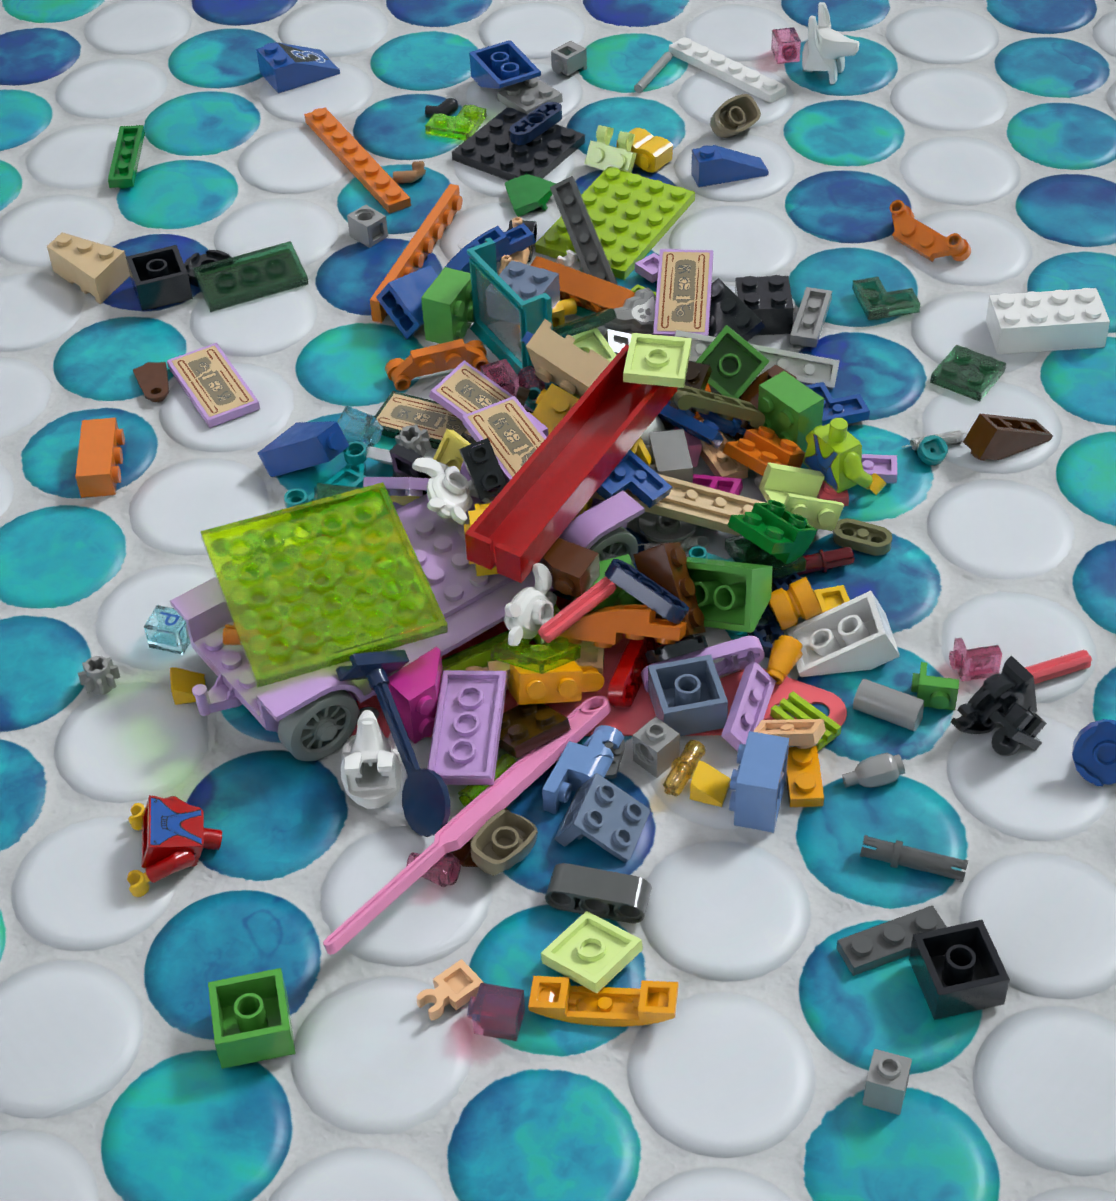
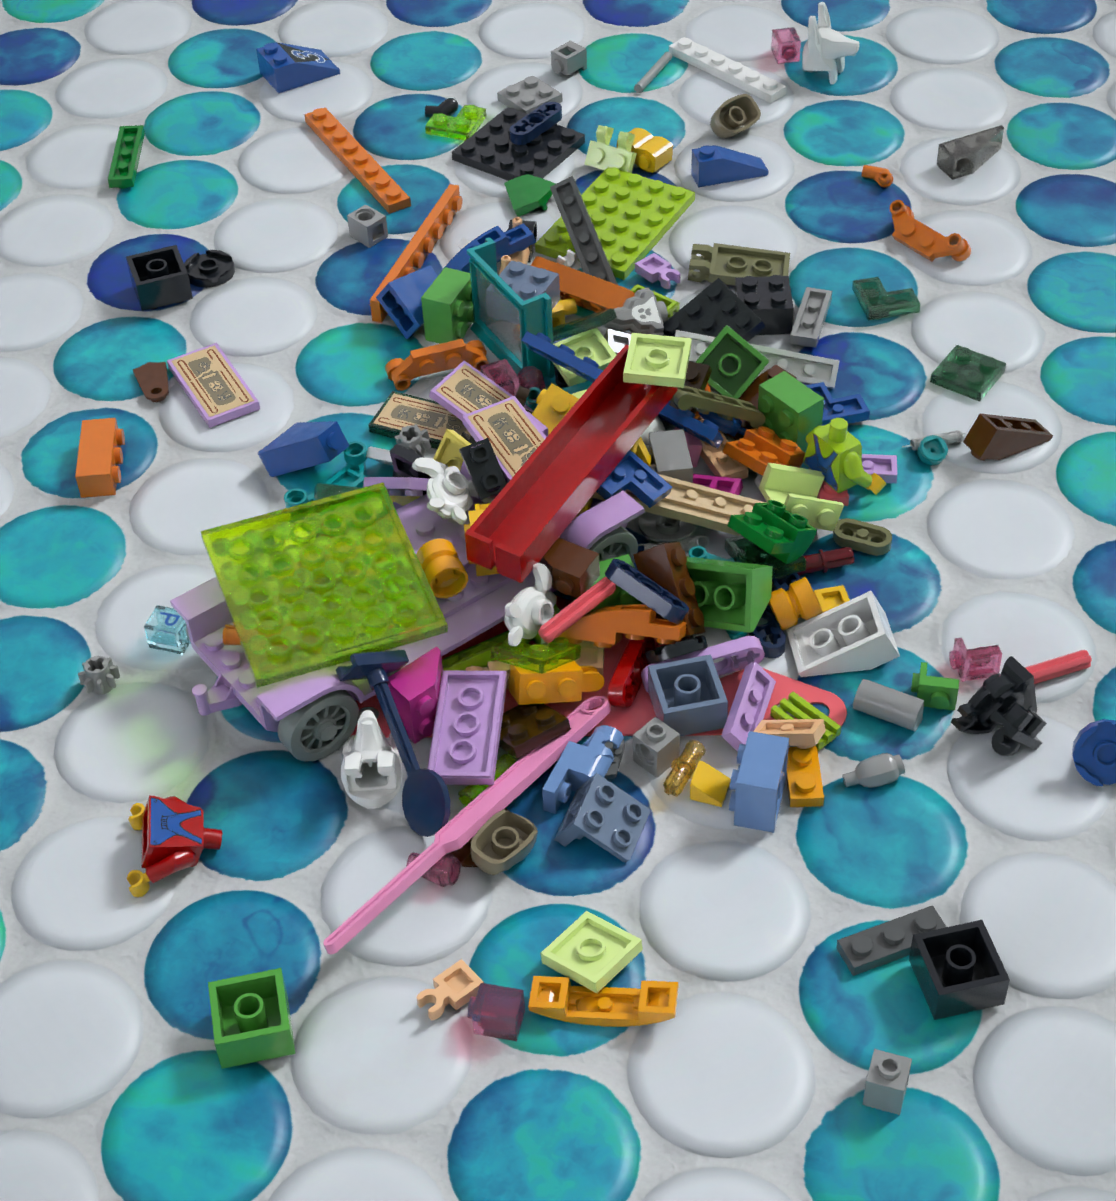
(89, 264): tan wedge -> none
(182, 683): yellow slope -> none
(250, 276): clear green tile -> none
(360, 427): clear light blue brick -> none
(410, 176): medium nougat arm -> none
(442, 568): none -> light orange wheel
(501, 66): blue slope -> none
(562, 362): tan wedge -> none
(599, 892): dark grey beam -> none
(683, 292): tile -> none
(733, 261): none -> olive tile
(783, 657): light orange cone -> none
(880, 175): none -> orange arm
(913, 858): dark grey pin -> none
(969, 152): none -> clear smoke slope
(1047, 321): white brick -> none

